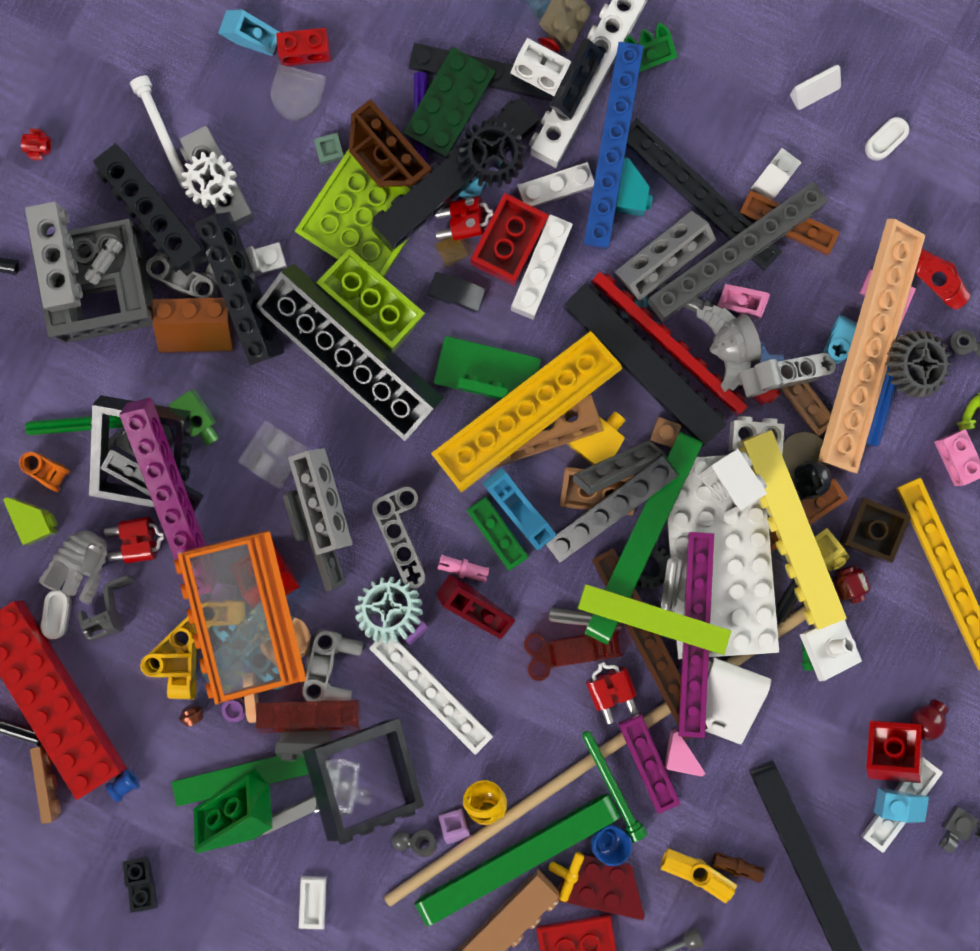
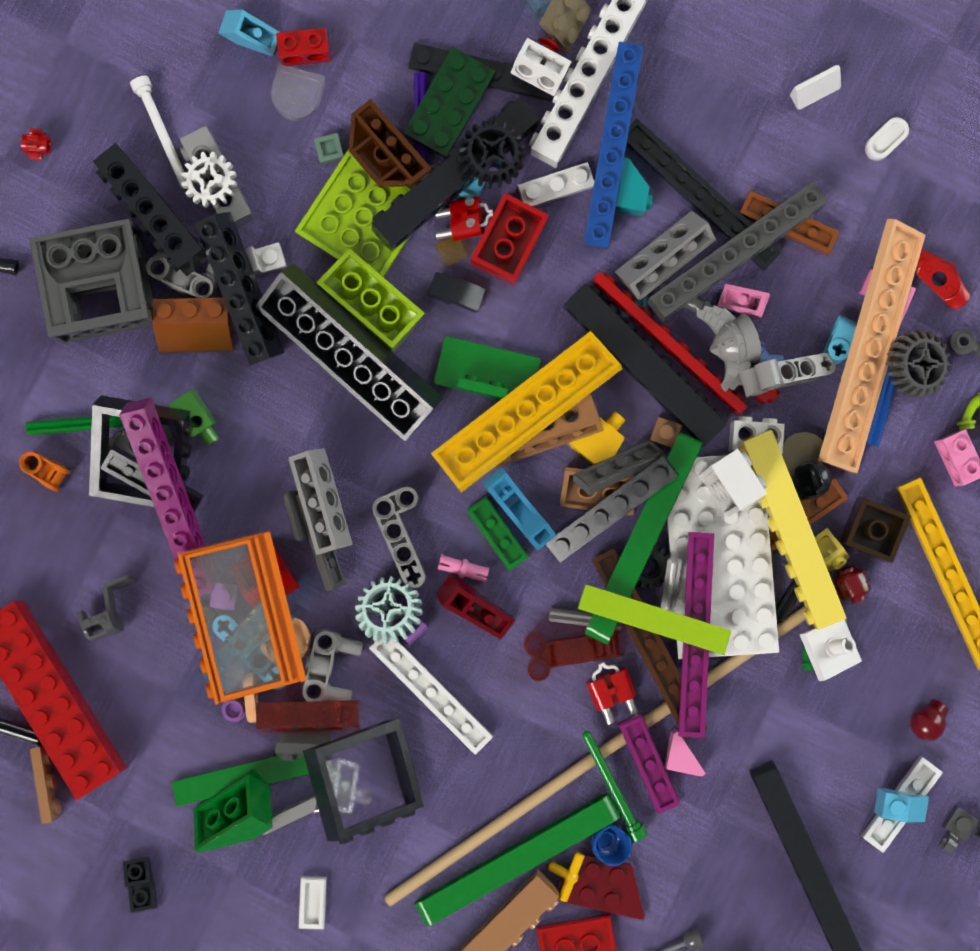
(30, 521): lime slope -> none
(39, 220): light grey brick -> none
(56, 614): white tile -> none
(79, 556): light grey hair -> none
(103, 261): light grey axle -> none
(122, 785): blue bush -> none
(137, 540): red piece -> none
(176, 662): yellow connector -> none
(191, 715): copper plate -> none
(269, 454): clear plate -> none
(402, 840): dark grey plate -> none
(454, 826): lavender slope -> none
(485, 802): yellow helmet -> none
(541, 267): white brick -> none
(577, 79): black plate -> none
(657, 49): green plate -> none
(711, 881): yellow piece -> none
(733, 699): white door -> none
(738, 867): reddish brown pin -> none
(776, 174): white slope -> none
(808, 406): medium nougat tile -> none
(894, 751): red slope -> none

